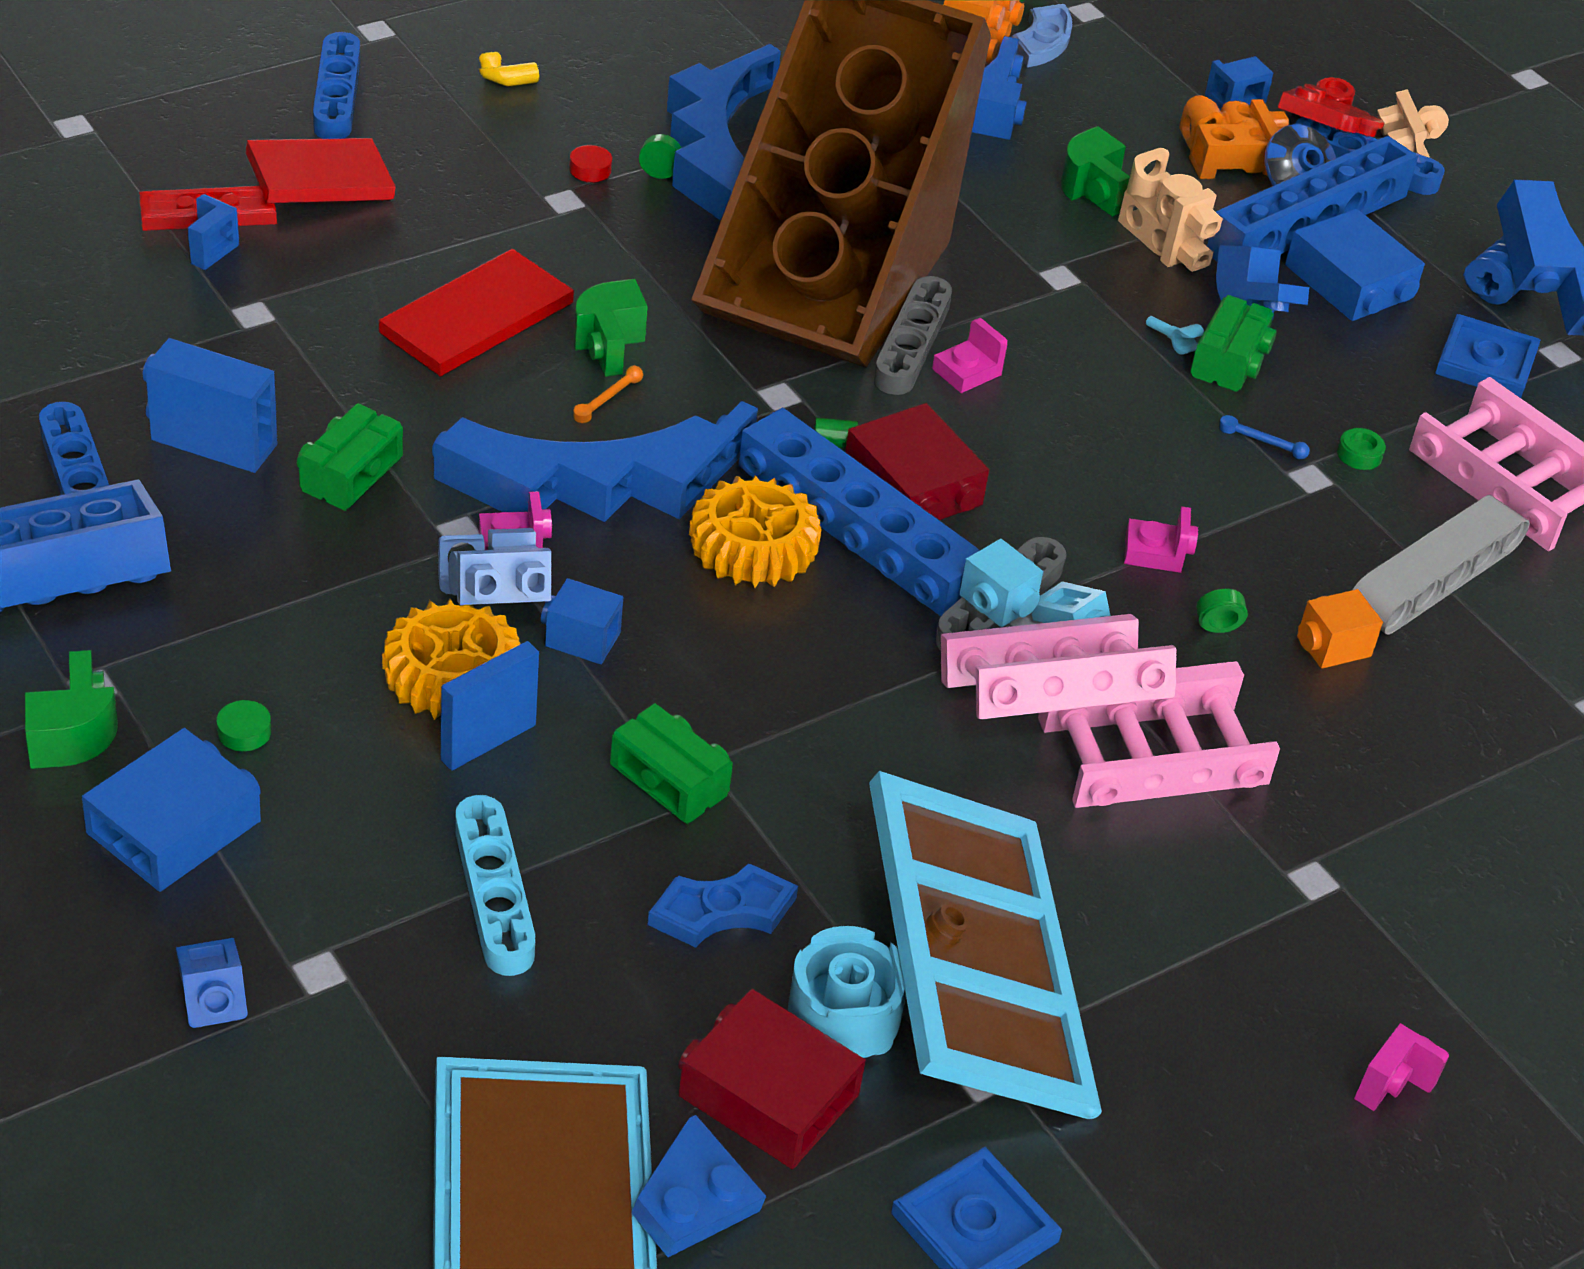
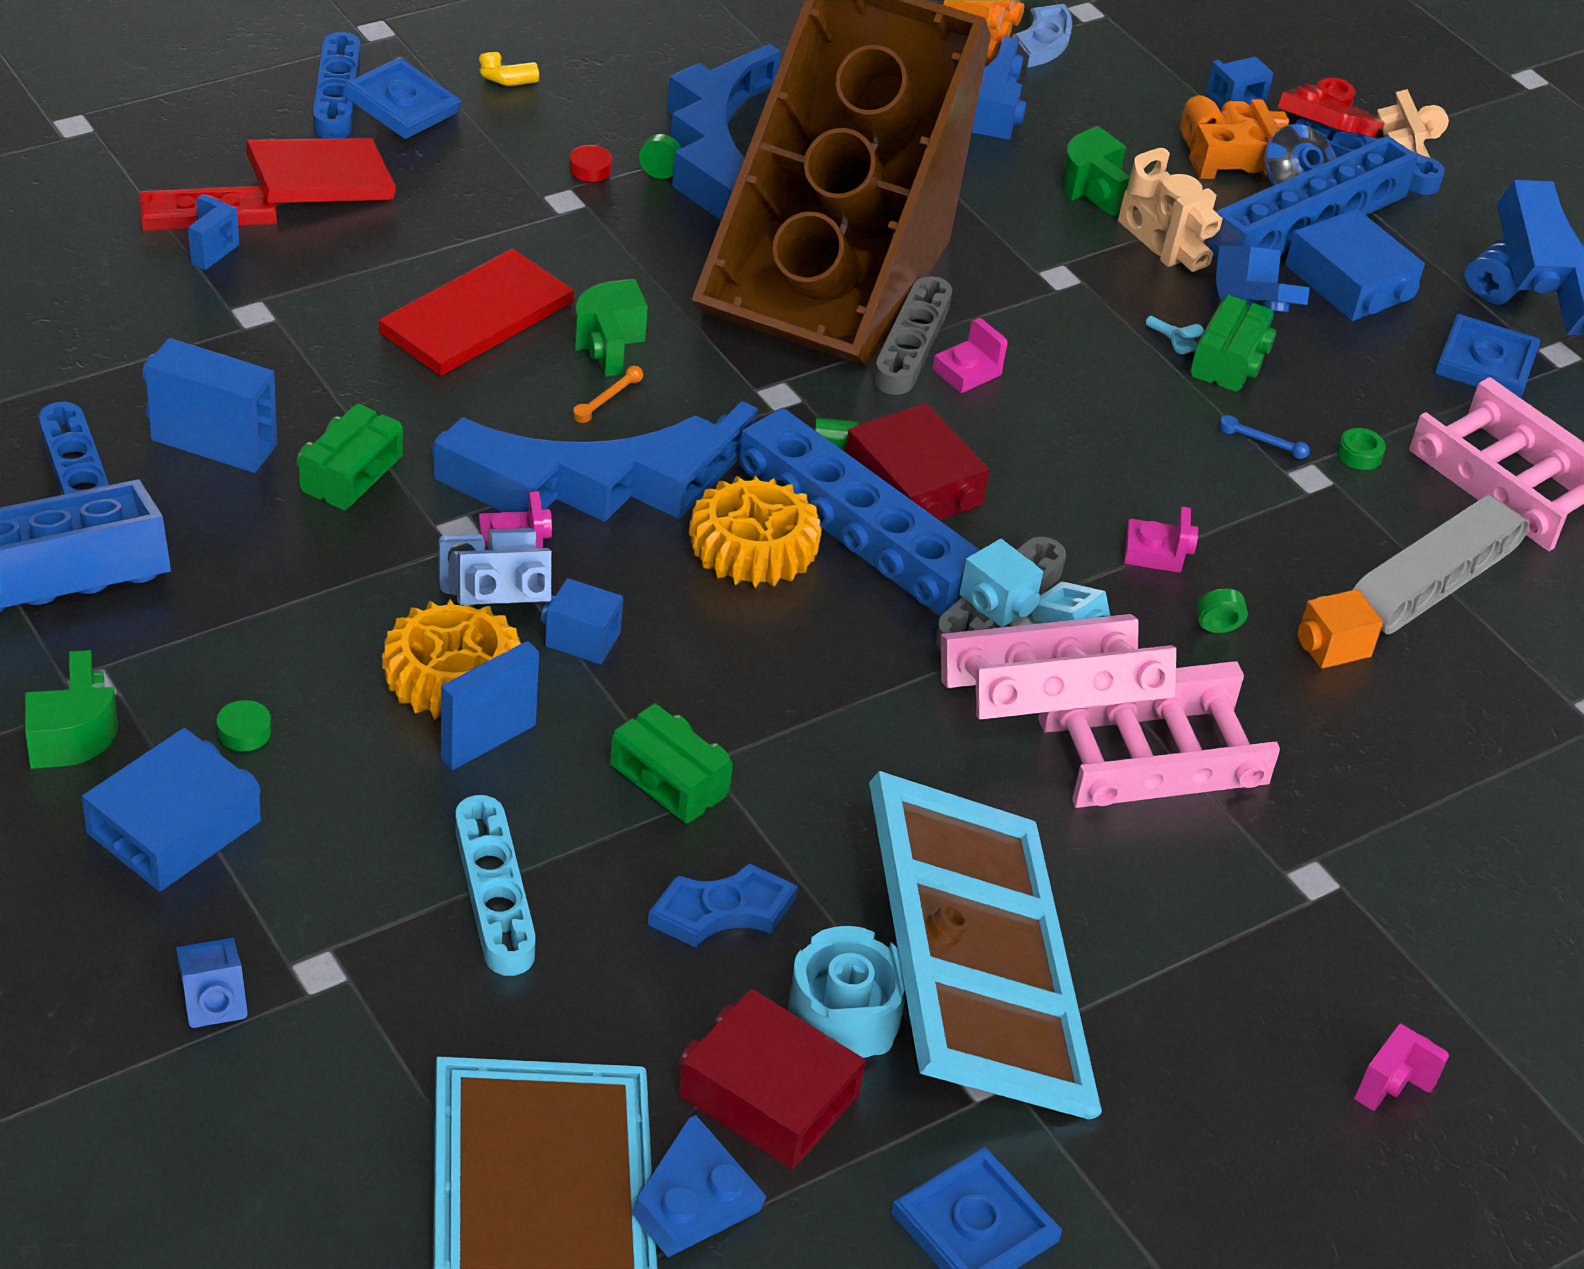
(402, 97): none -> blue tile

